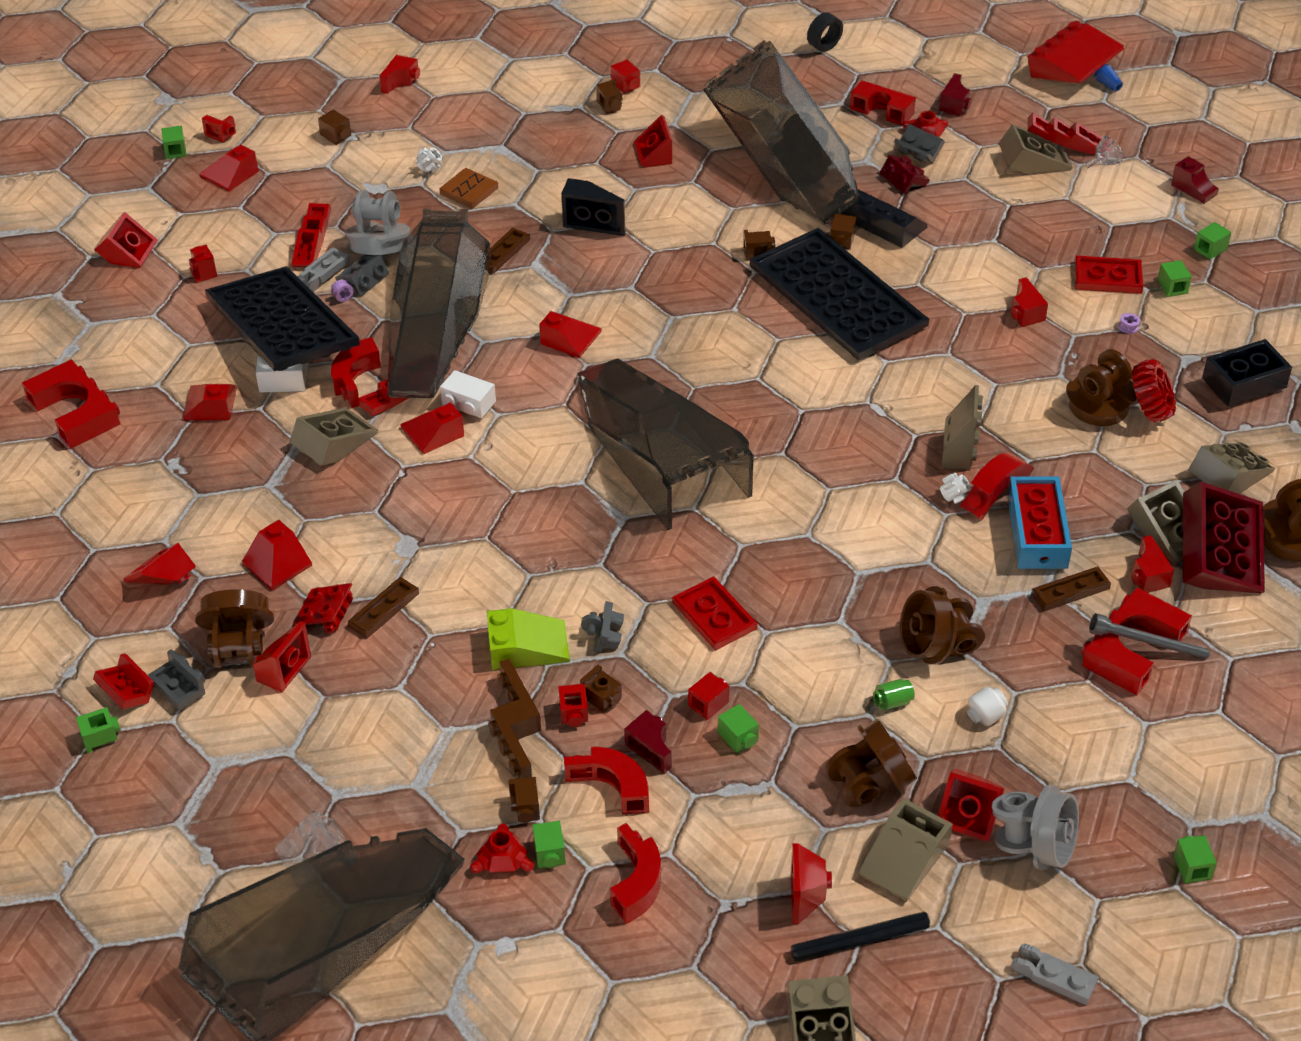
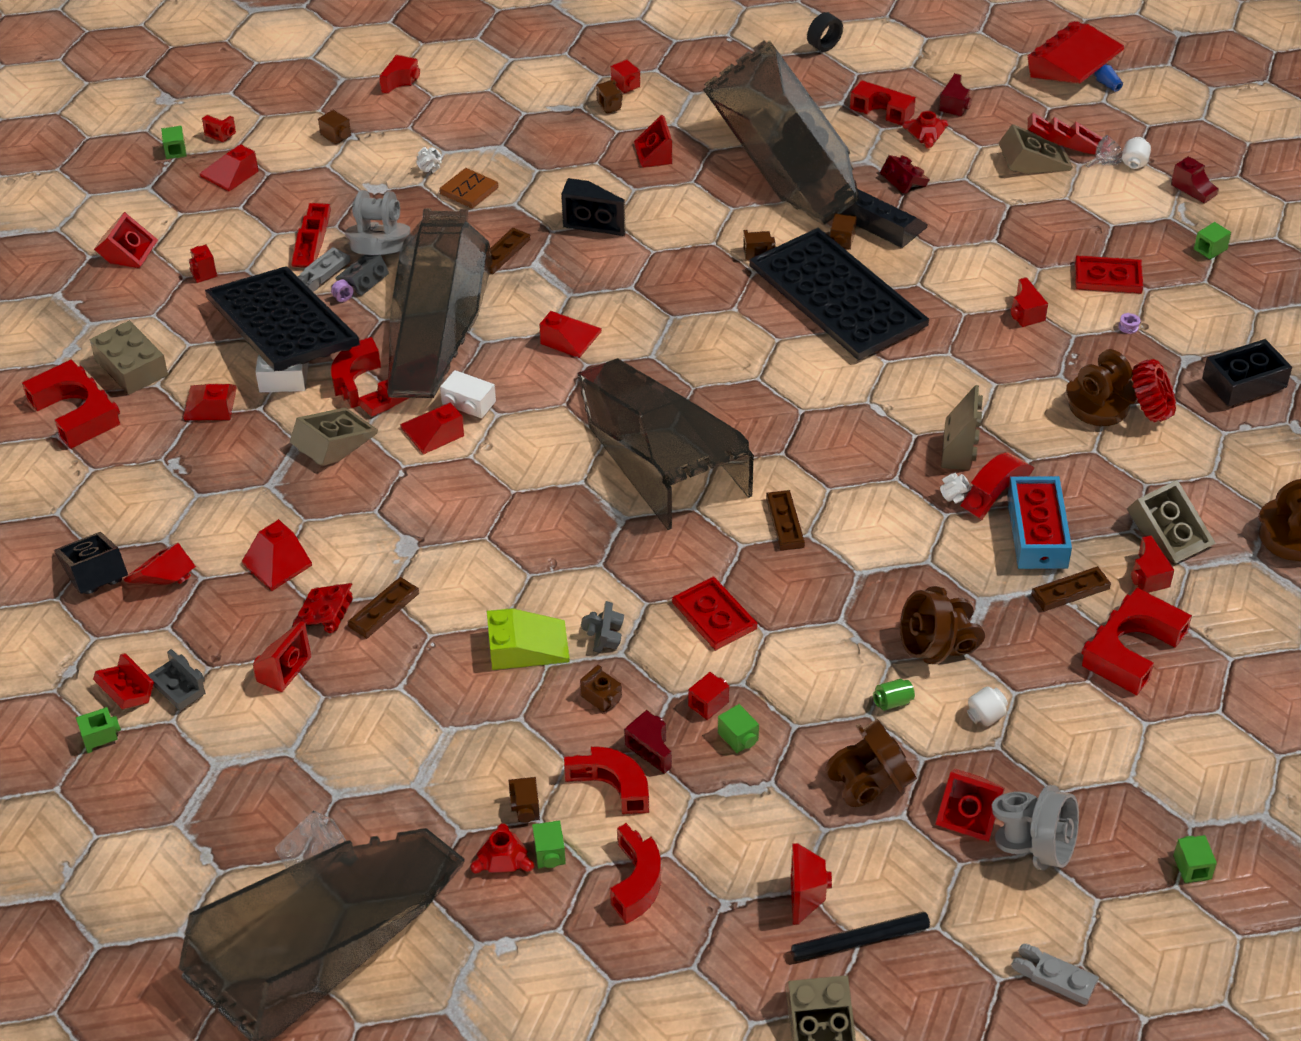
(92, 563): none -> black slope
(129, 357): none -> dark tan brick
(234, 611): reddish brown piece -> none
(514, 720): reddish brown bracket -> none
(573, 710): red brick -> none
(785, 520): none -> reddish brown tile
(906, 849): dark tan slope -> none
(919, 143): dark grey bracket -> none
(1101, 625): dark grey piece -> none
(1136, 152): none -> white head
(1174, 278): bright green brick -> none
(1223, 540): dark red slope -> none
(1230, 466): dark tan slope -> none

